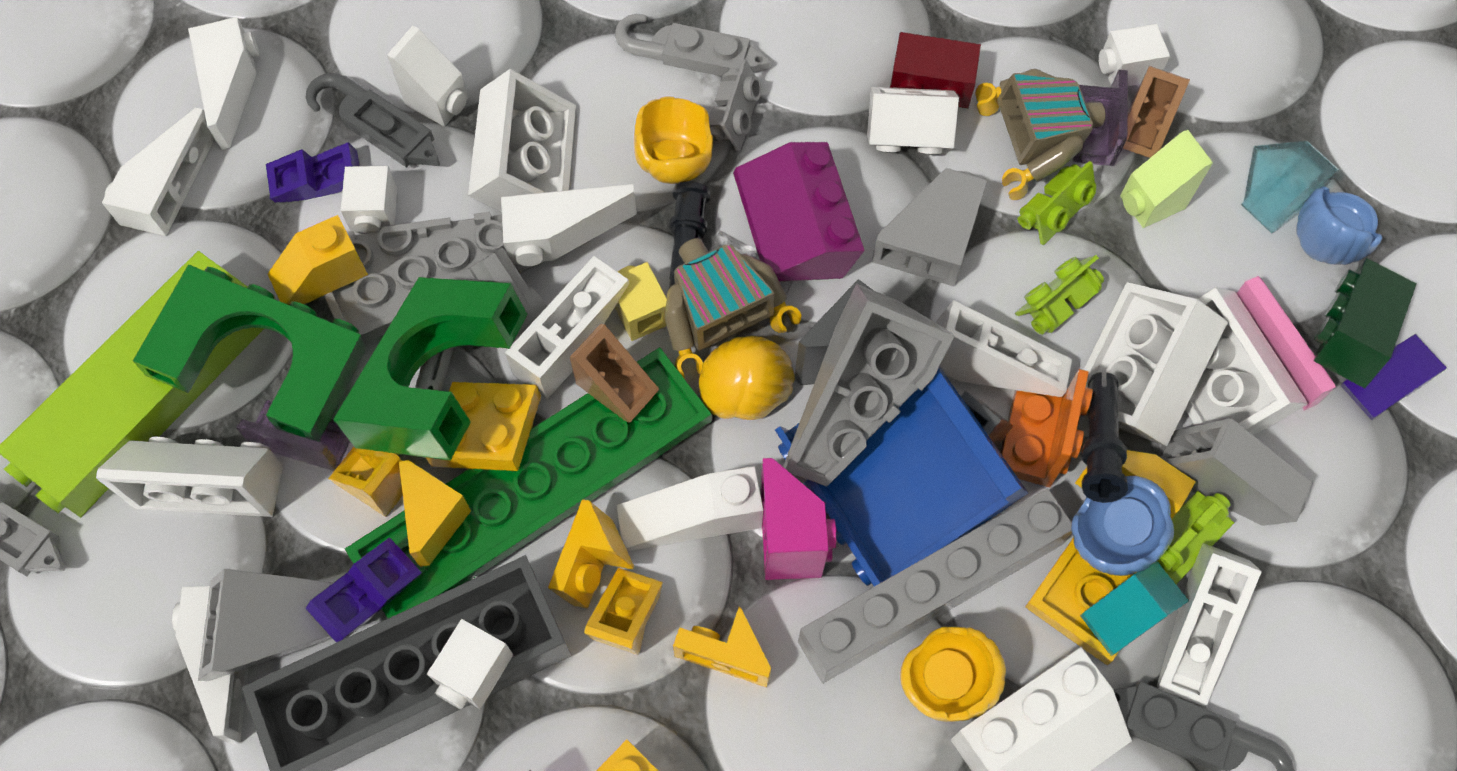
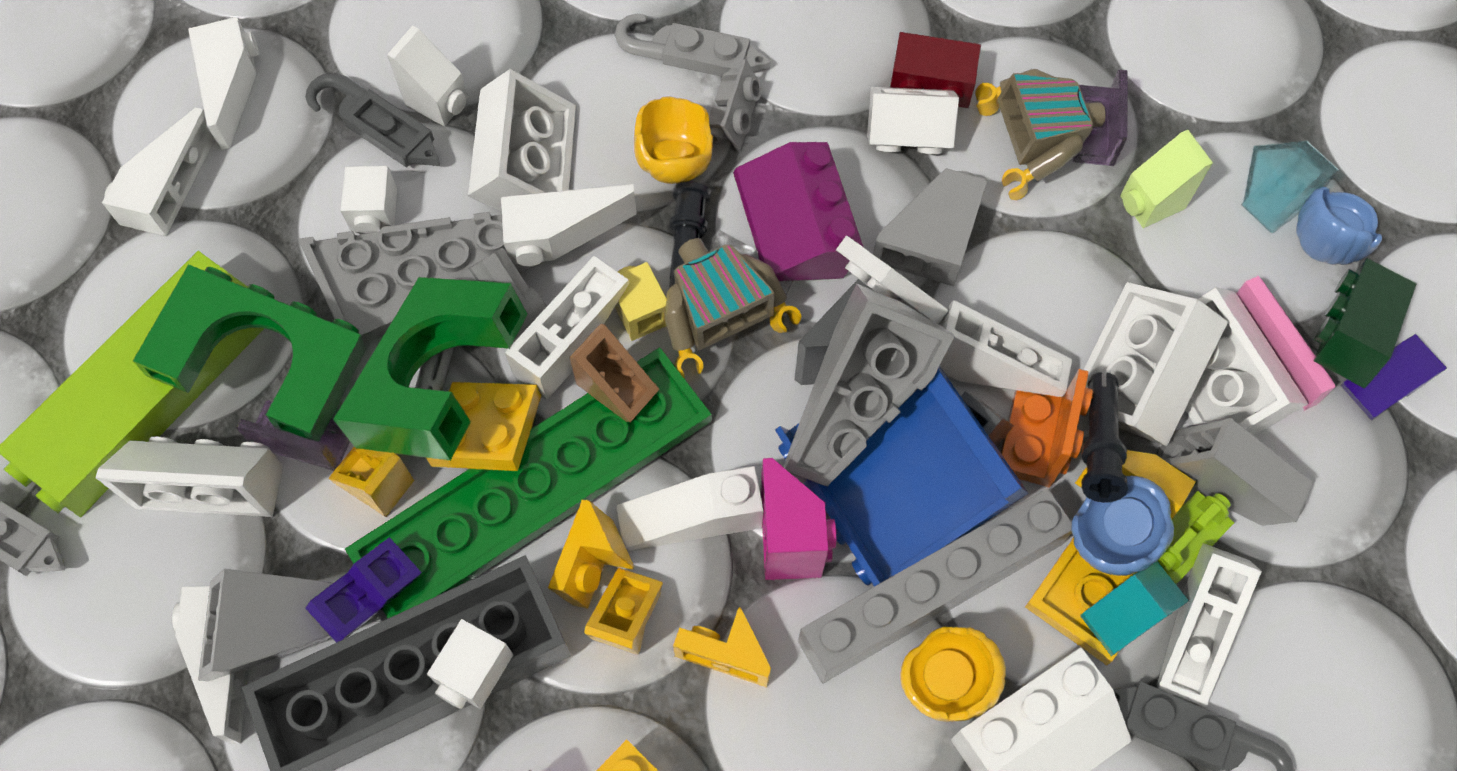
(308, 177): dark purple slope -> none
(316, 263): yellow slope -> none
(431, 512): yellow slope -> none
(746, 378): yellow piece -> none
(888, 281): none -> white plate
(1047, 301): lime hinge -> none
(1069, 191): lime hinge -> none
(1133, 51): white brick -> none
(1153, 110): medium nougat slope -> none

